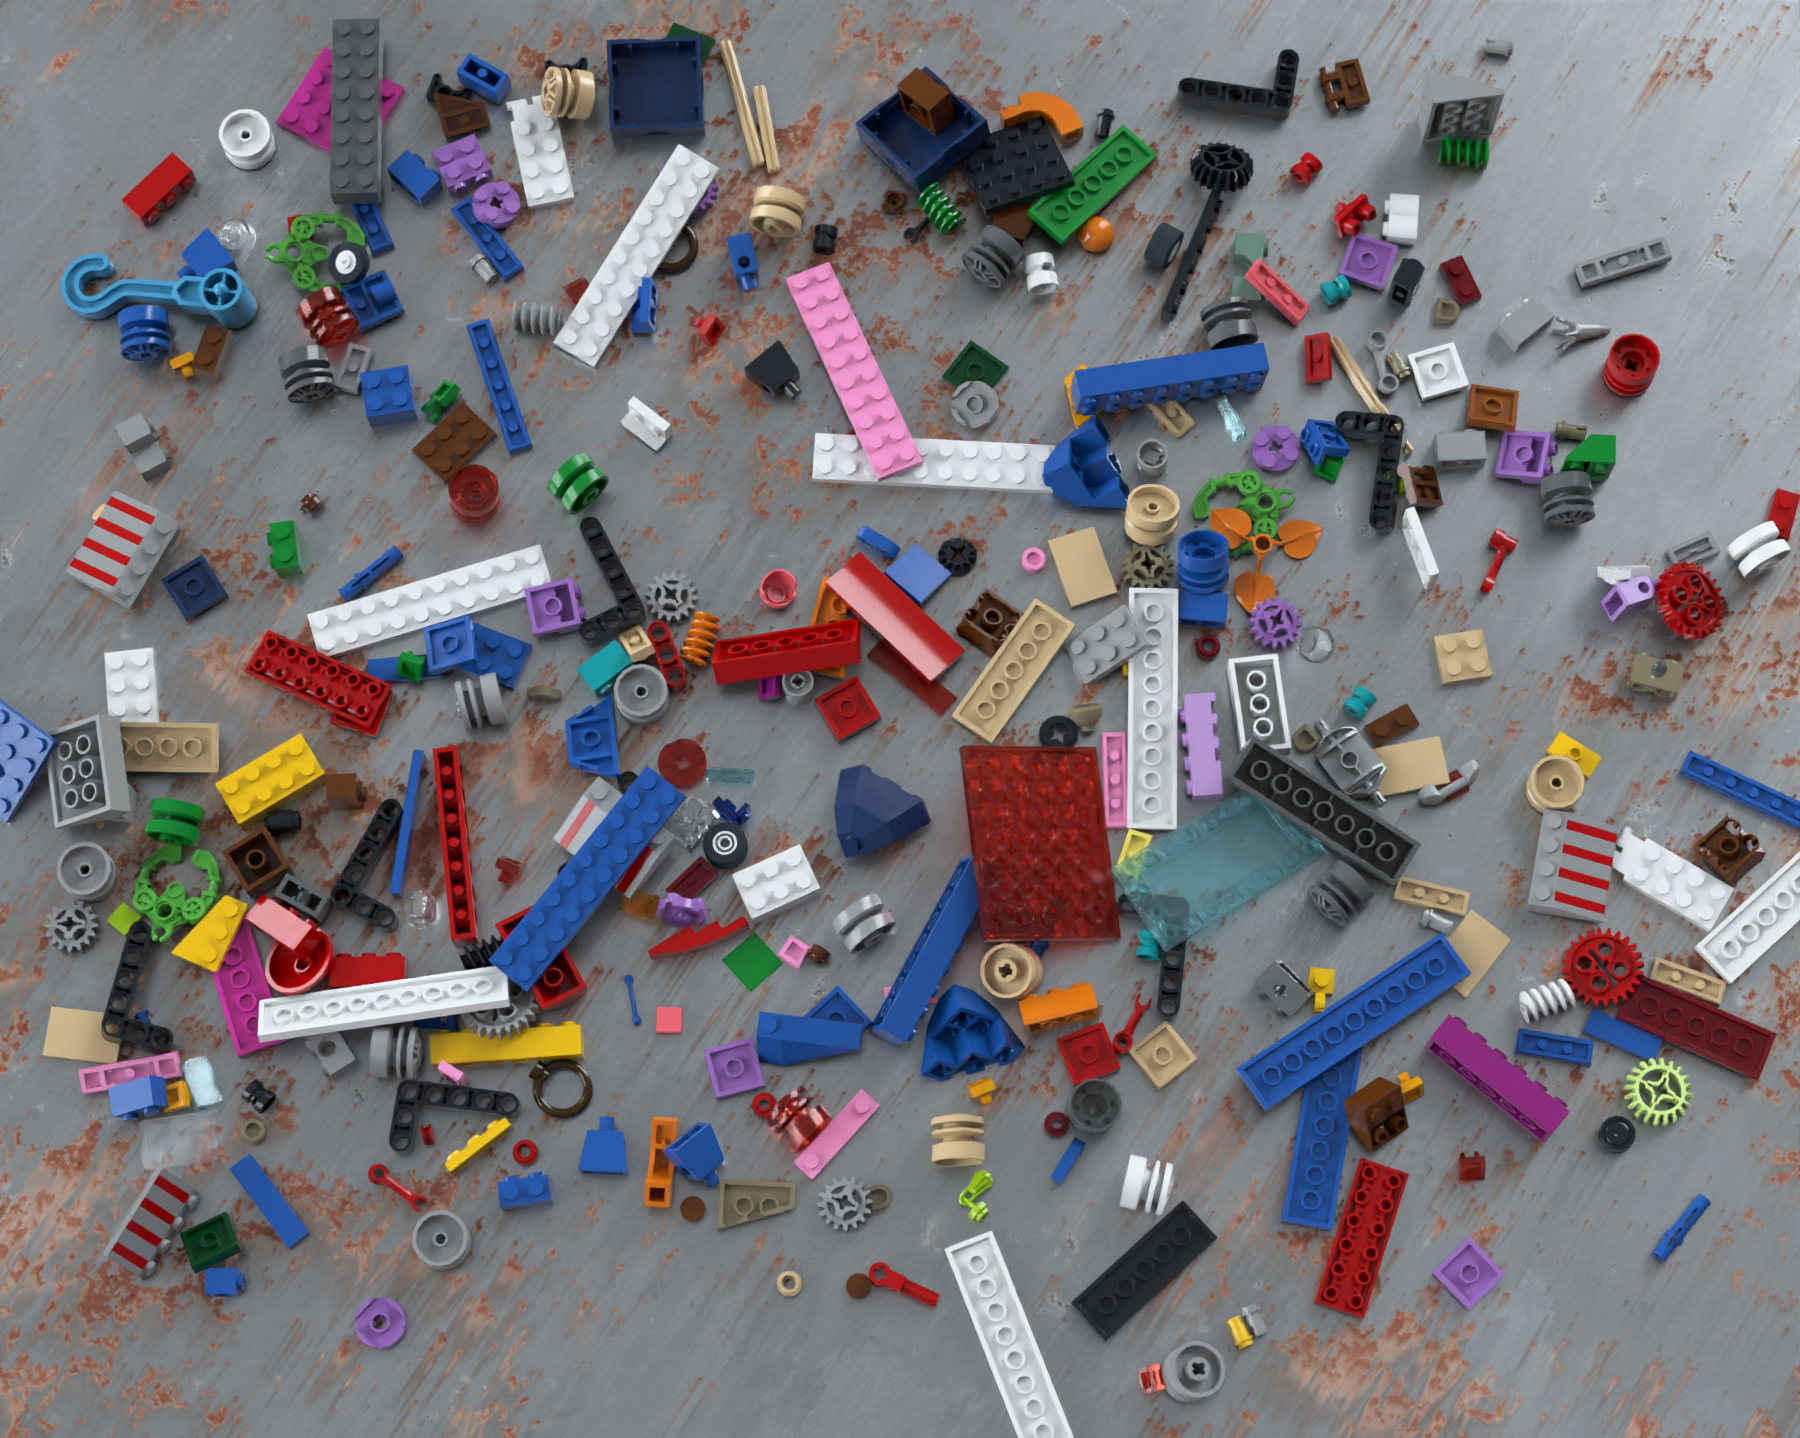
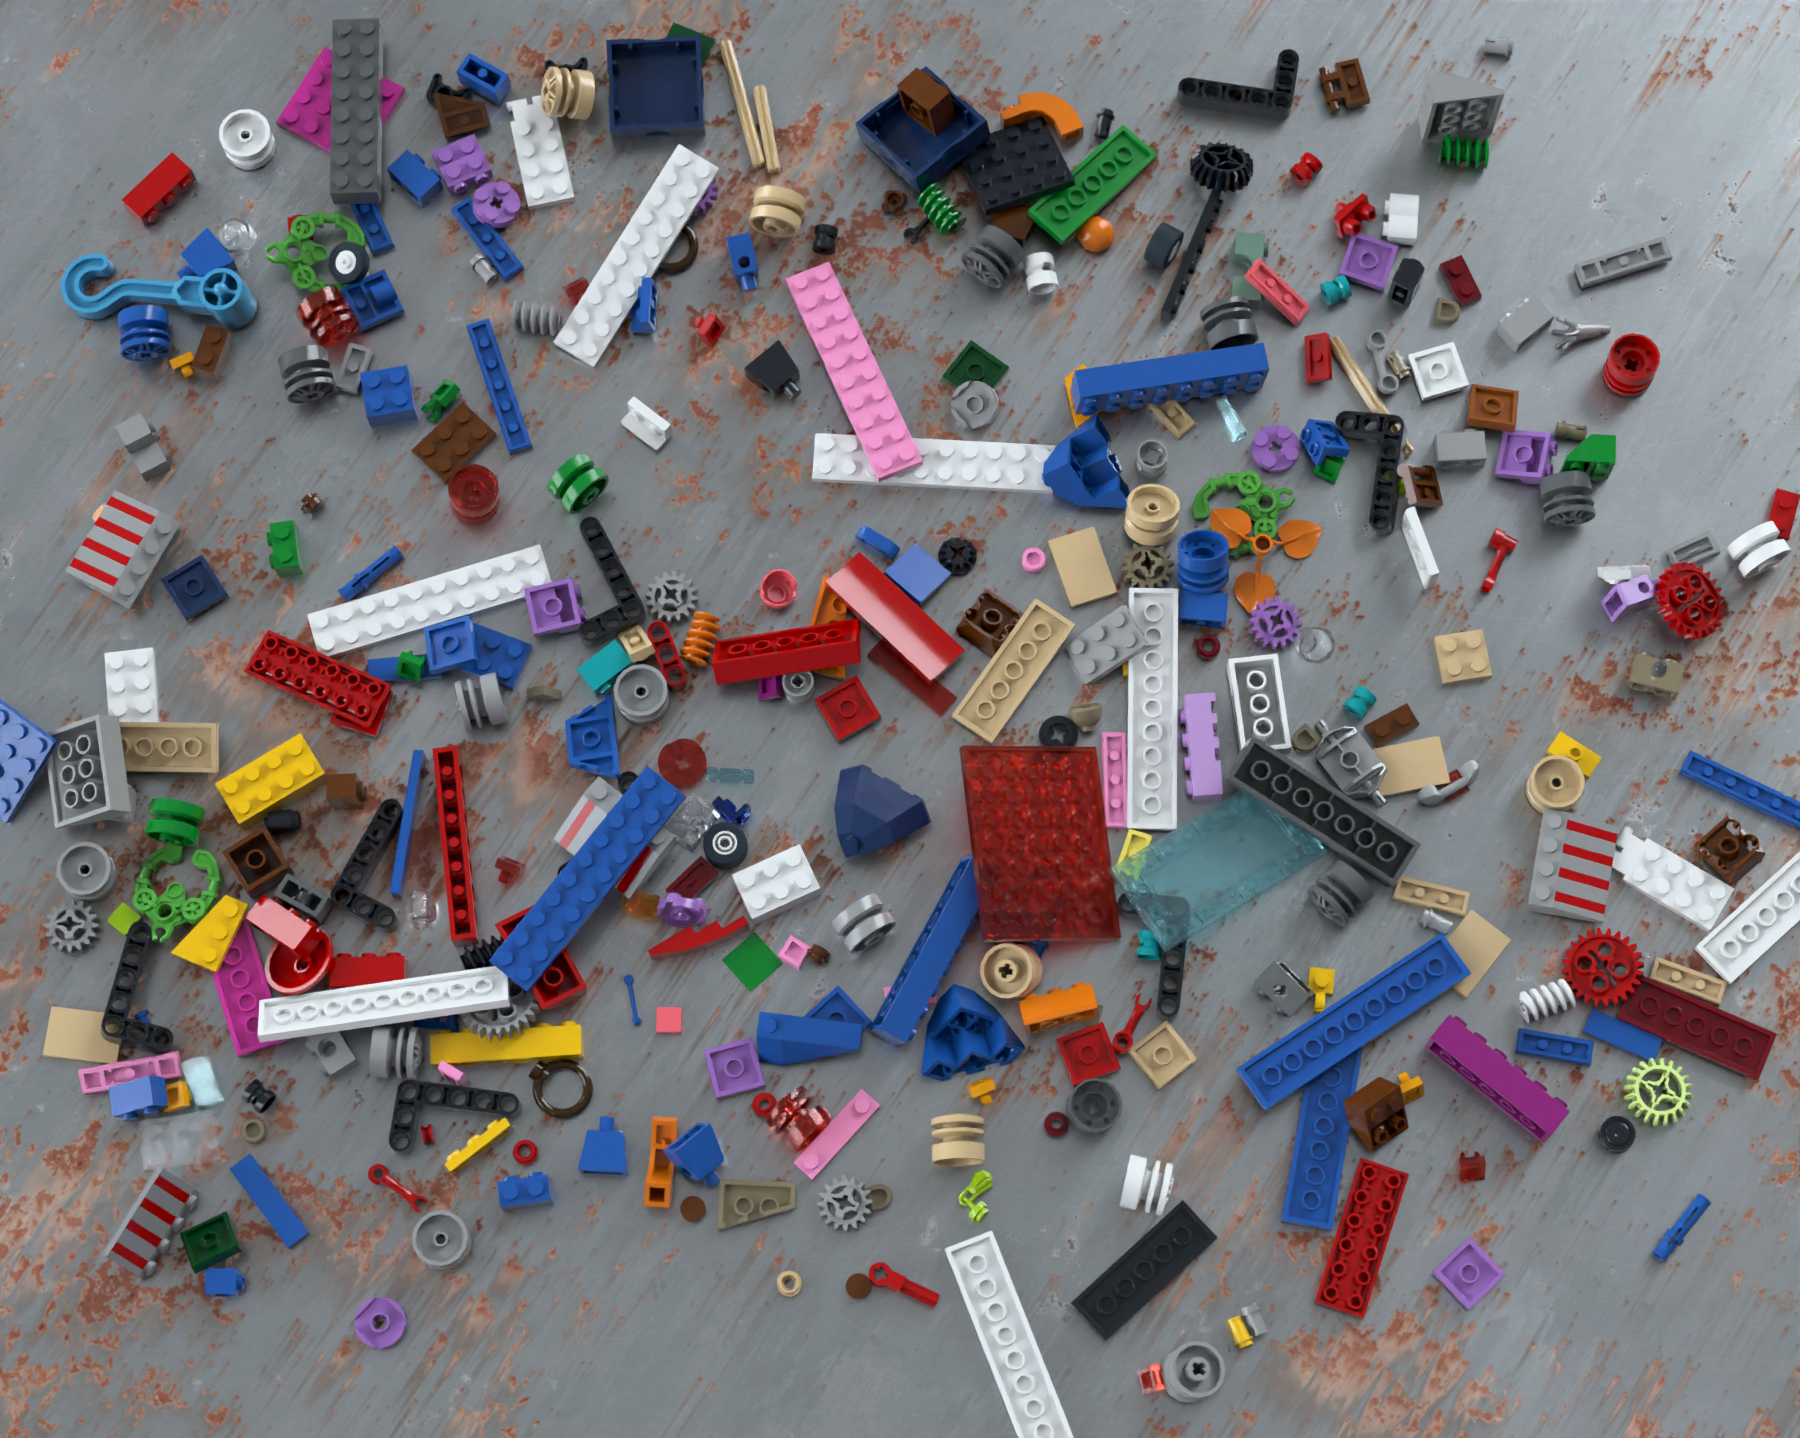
(1068, 1160): blue beam -> none

